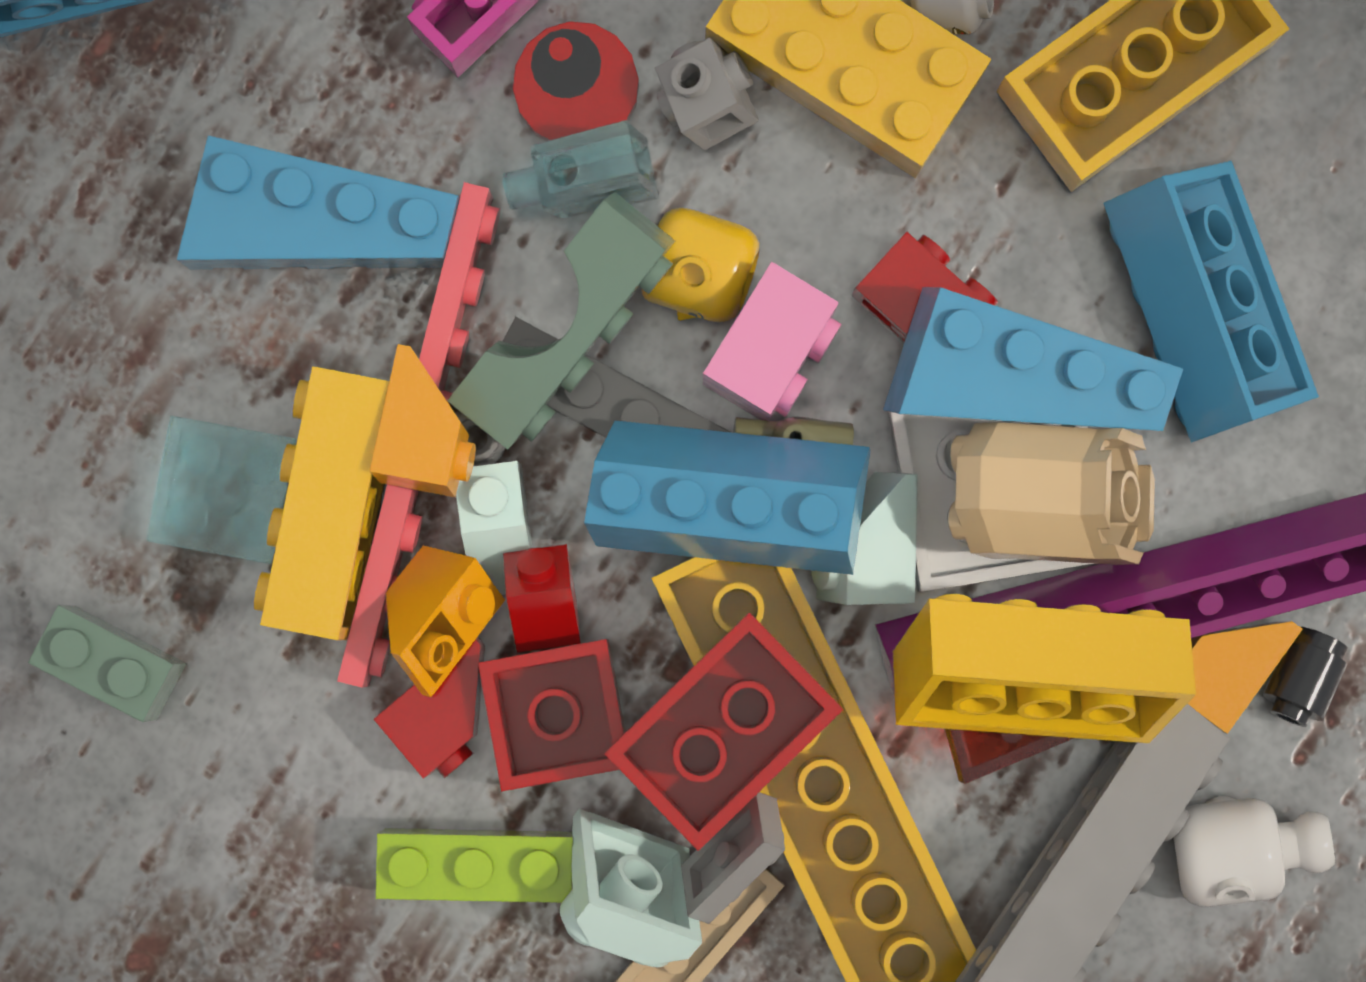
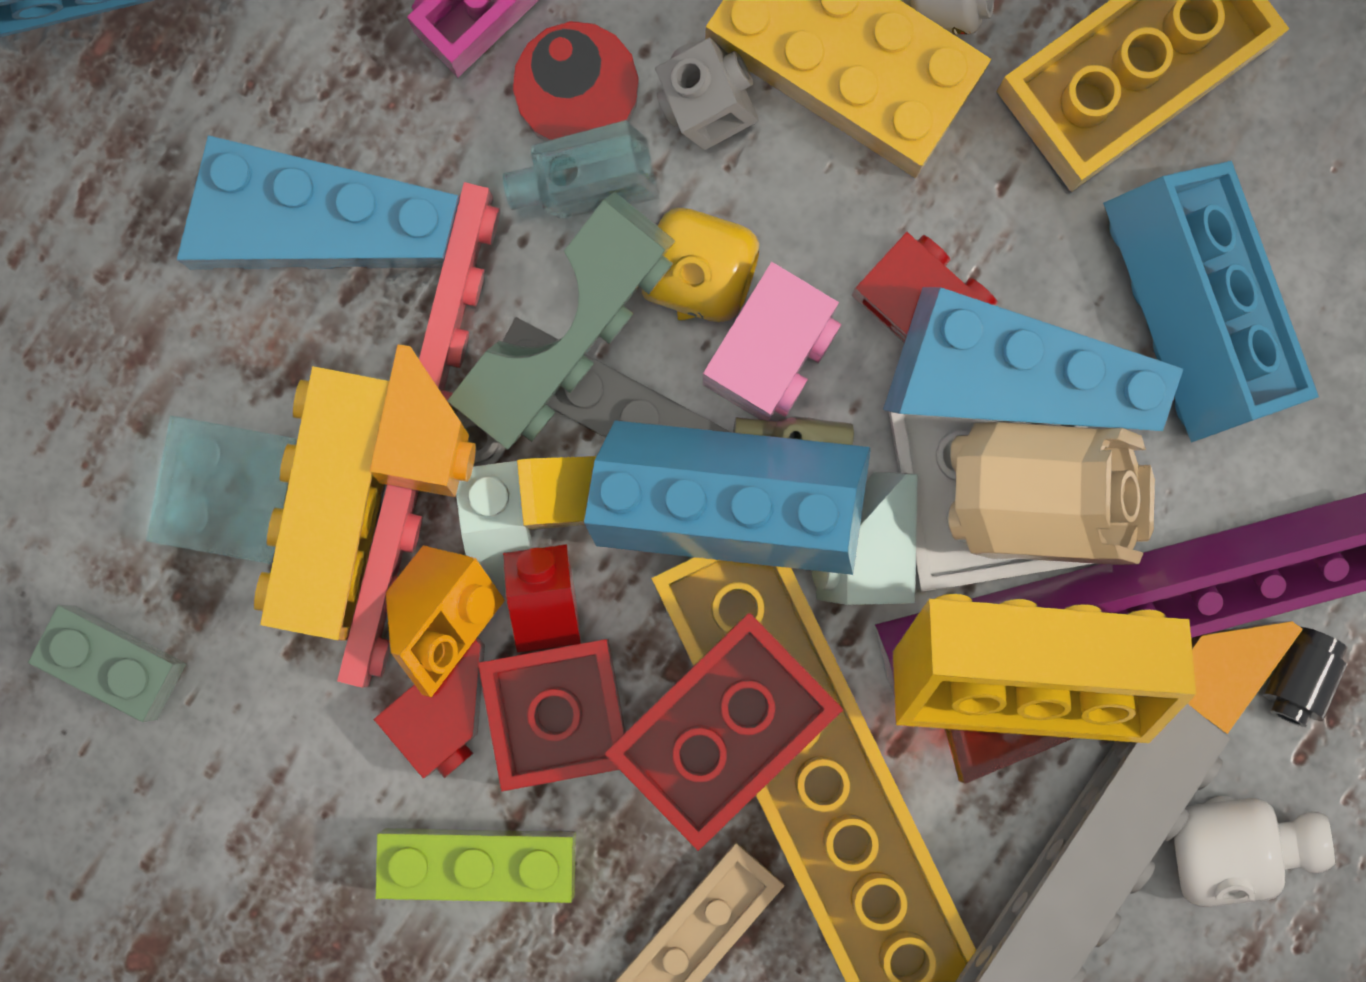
(554, 491): none -> yellow slope
(628, 893): light aqua slope -> none
(733, 858): light grey plate -> none

